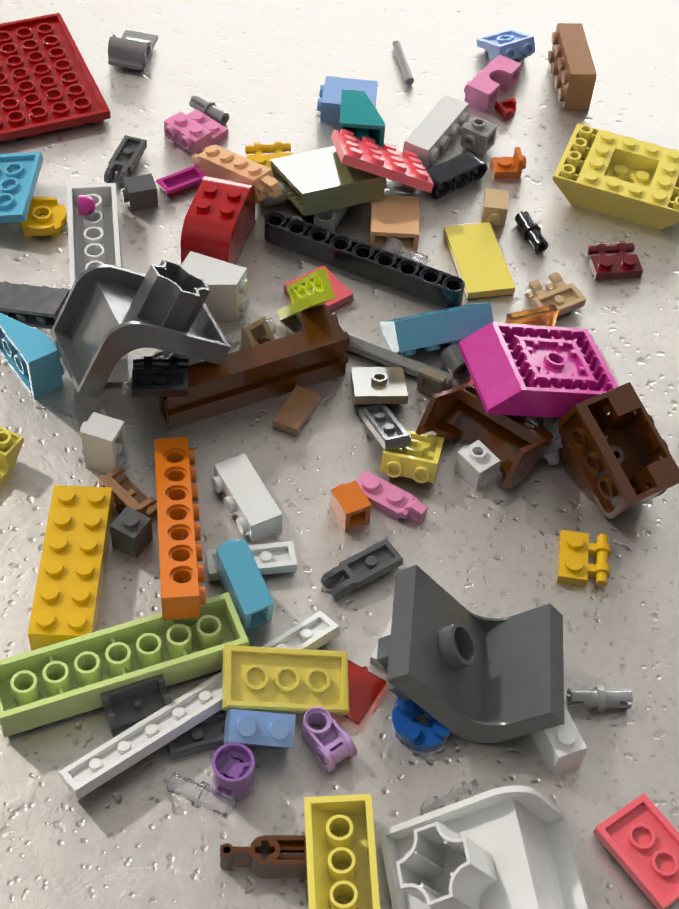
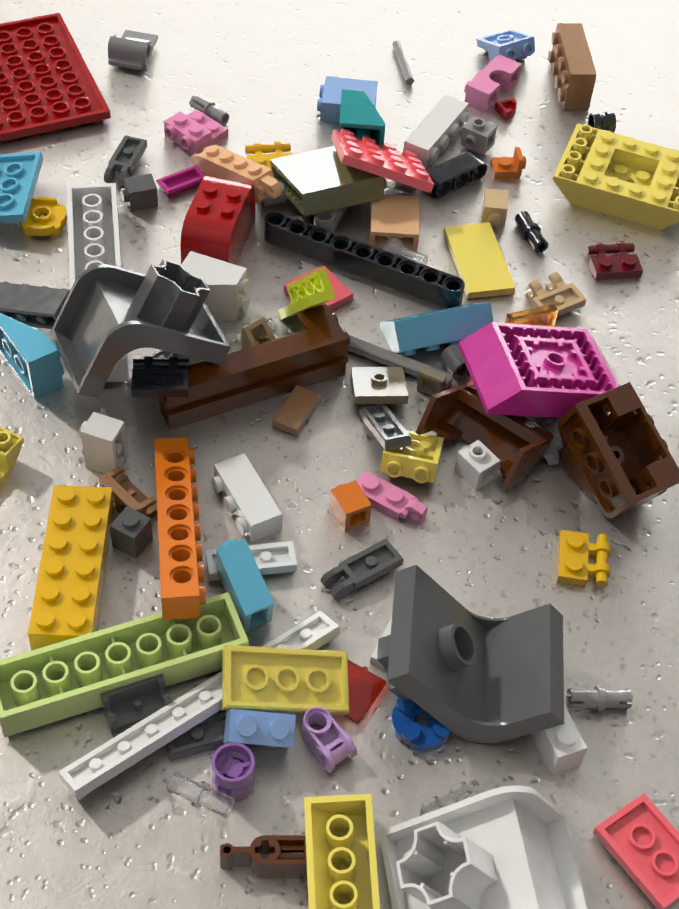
(86, 205): dark pink hinge -> none
(603, 122): none -> black wheel

